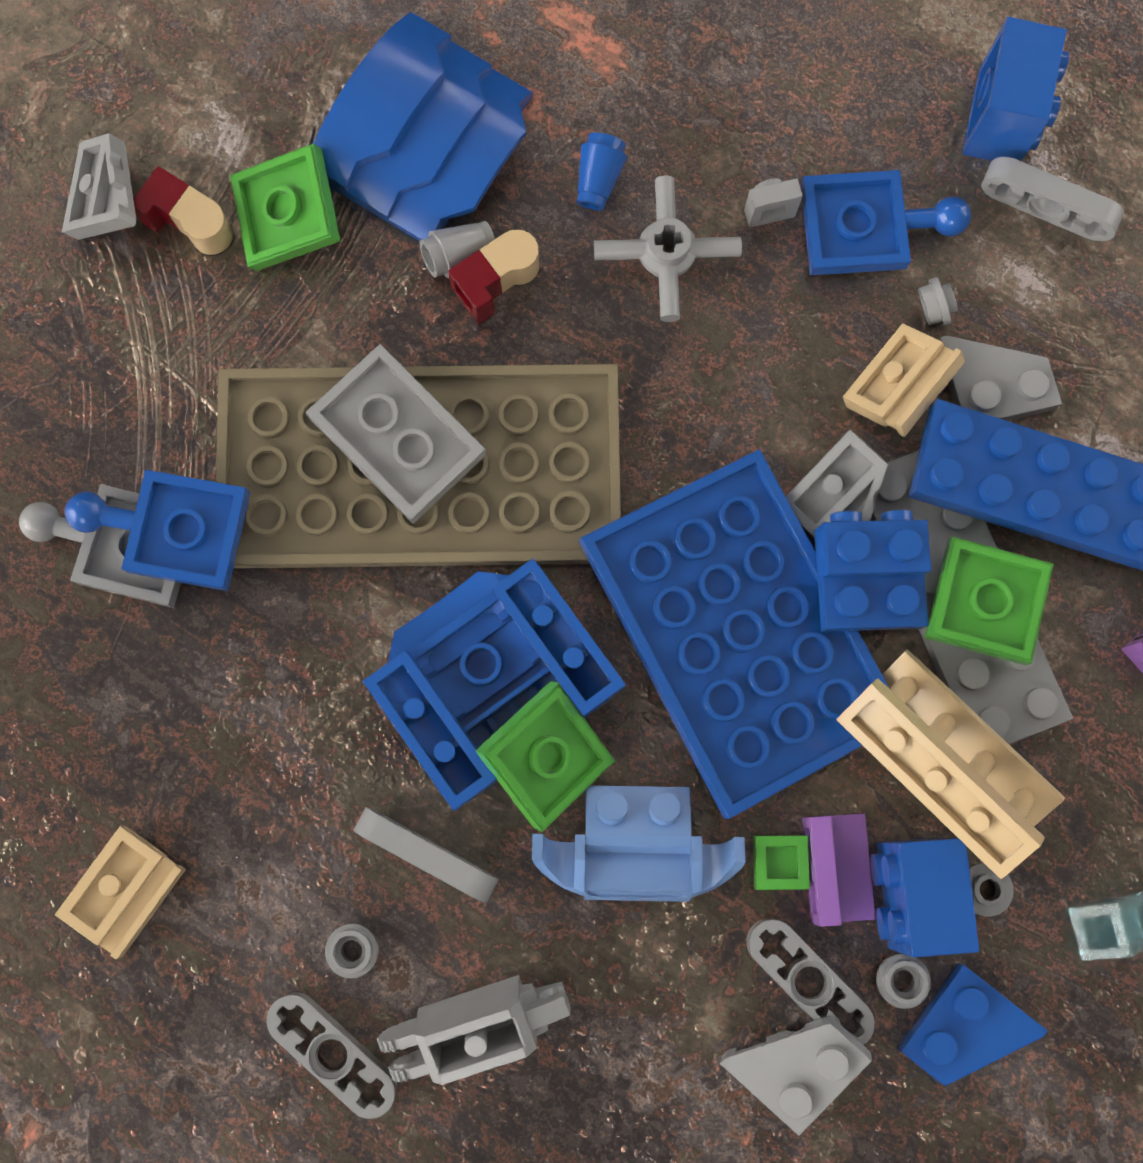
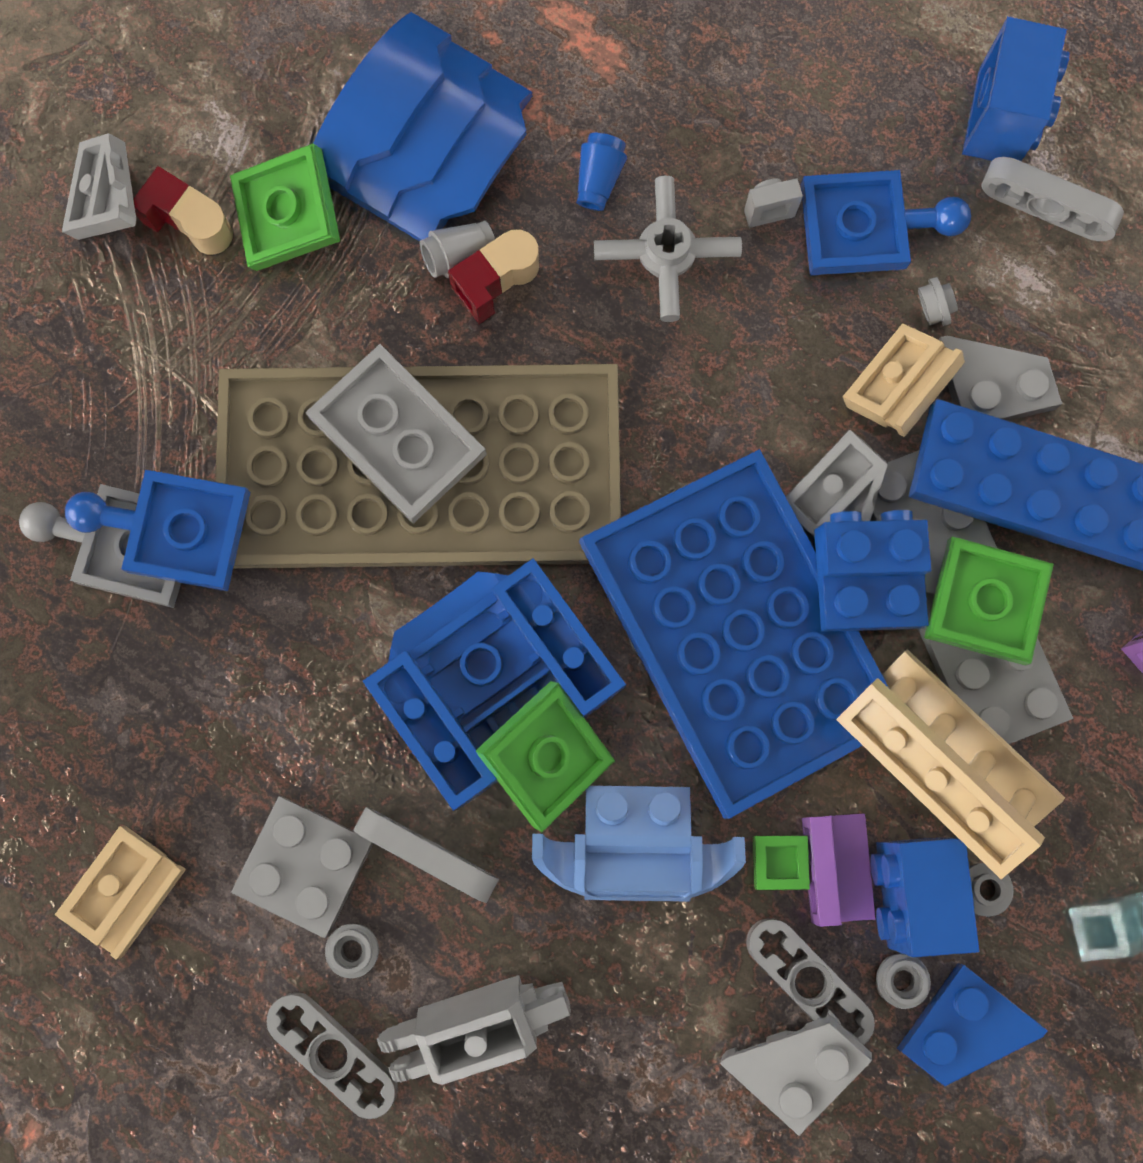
(302, 867): none -> light grey plate

